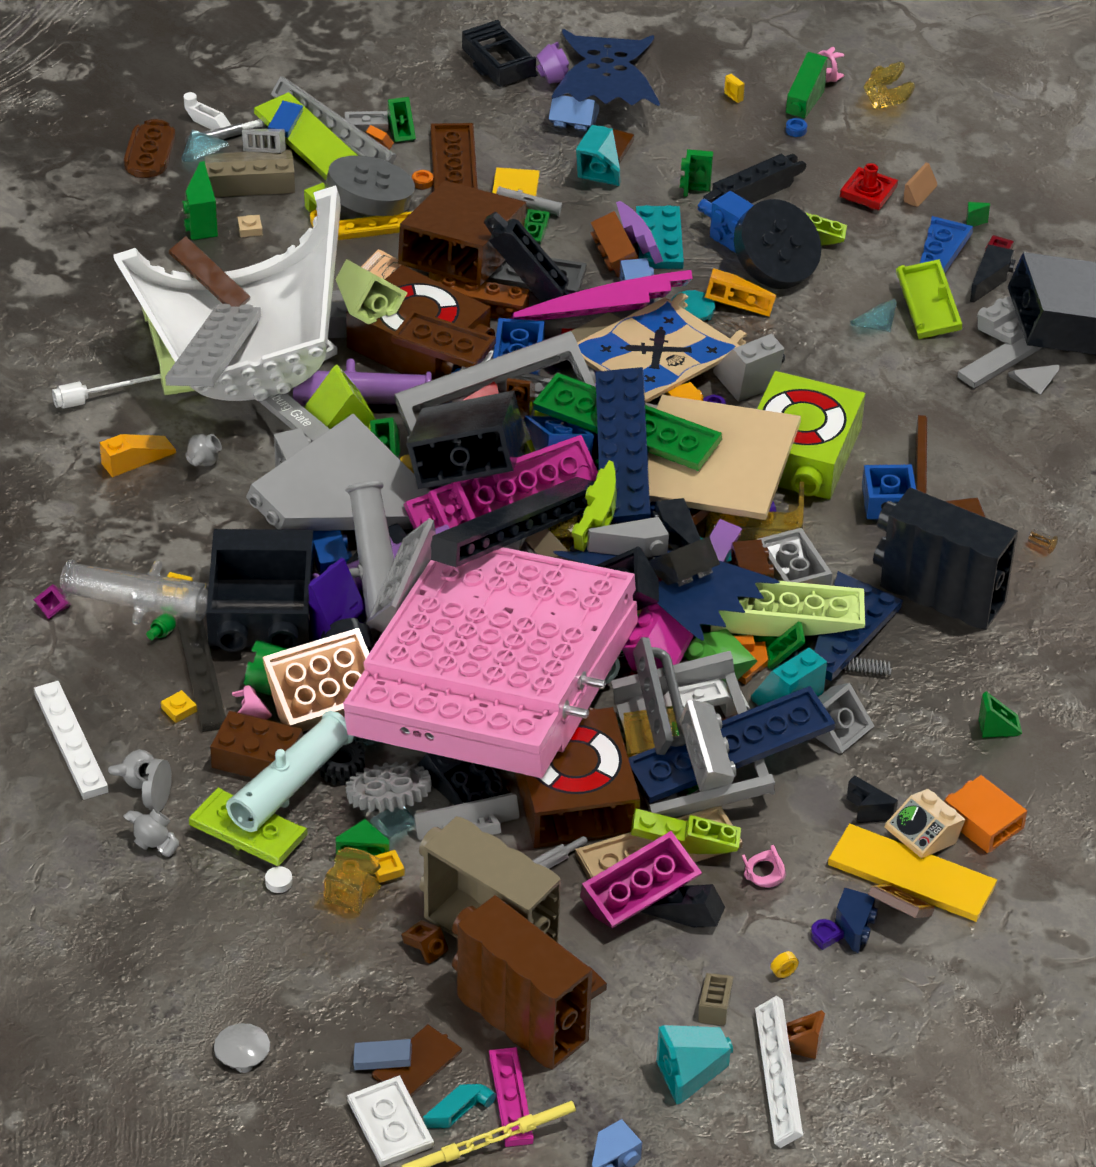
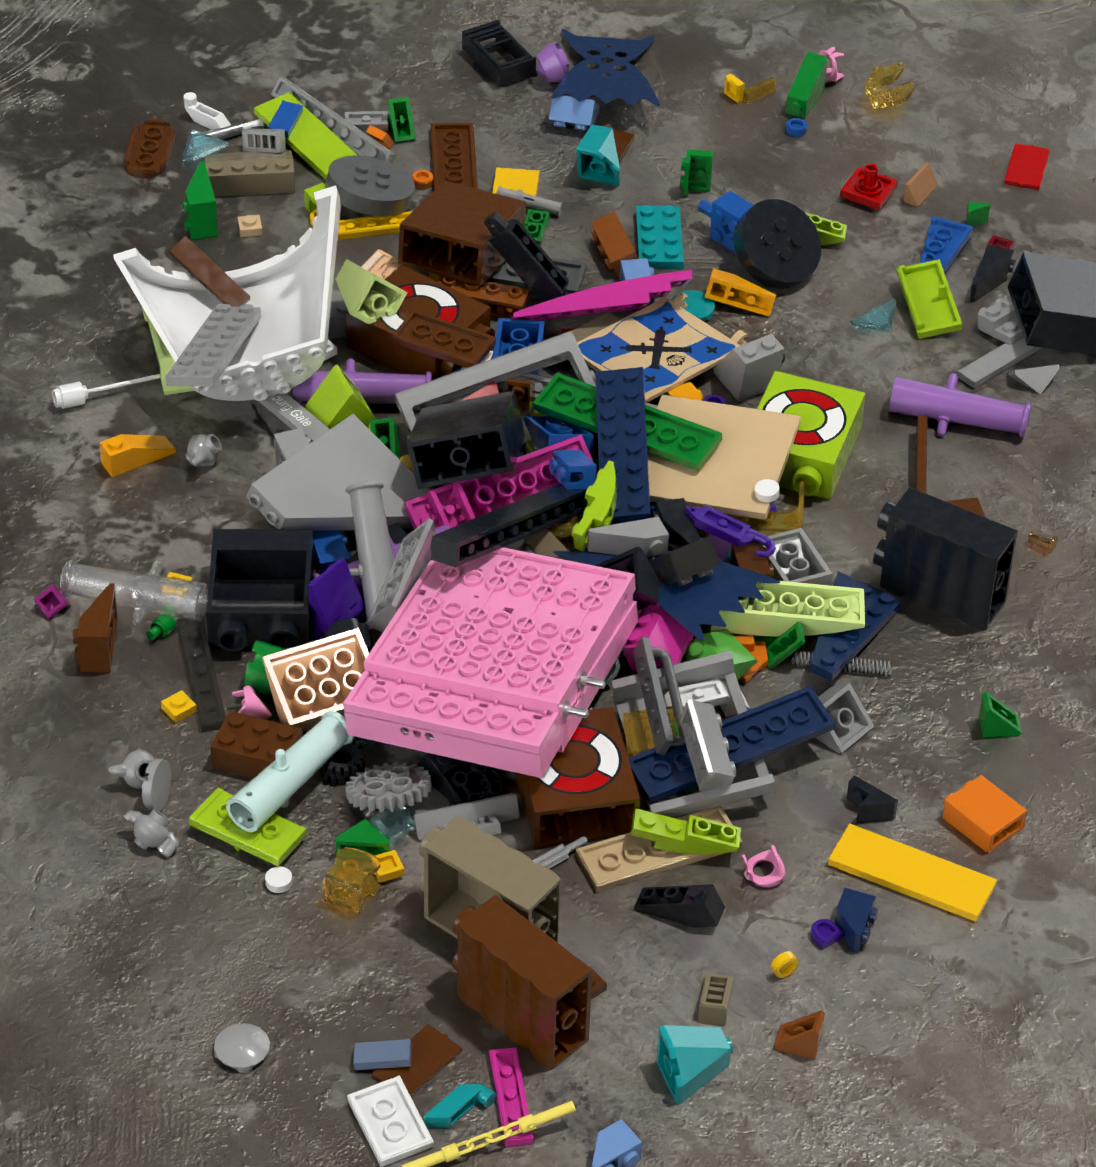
(71, 740): white plate -> none
(97, 633): none -> reddish brown slope
(428, 939): reddish brown bracket -> none
(573, 469): none -> blue brick
(638, 231): medium lavender slope -> none
(639, 880): dark pink slope -> none
(729, 529): none -> dark purple plate
(759, 90): none -> clear yellow piece
(760, 179): black hinge -> none
(767, 490): none -> white tile
(778, 1072): white tile -> none
(795, 674): teal slope -> none
(885, 484): blue brick -> none
(901, 900): reddish brown tile -> none
(925, 823): slope -> none
(955, 406): none -> medium lavender piece
(1027, 166): none -> red piece

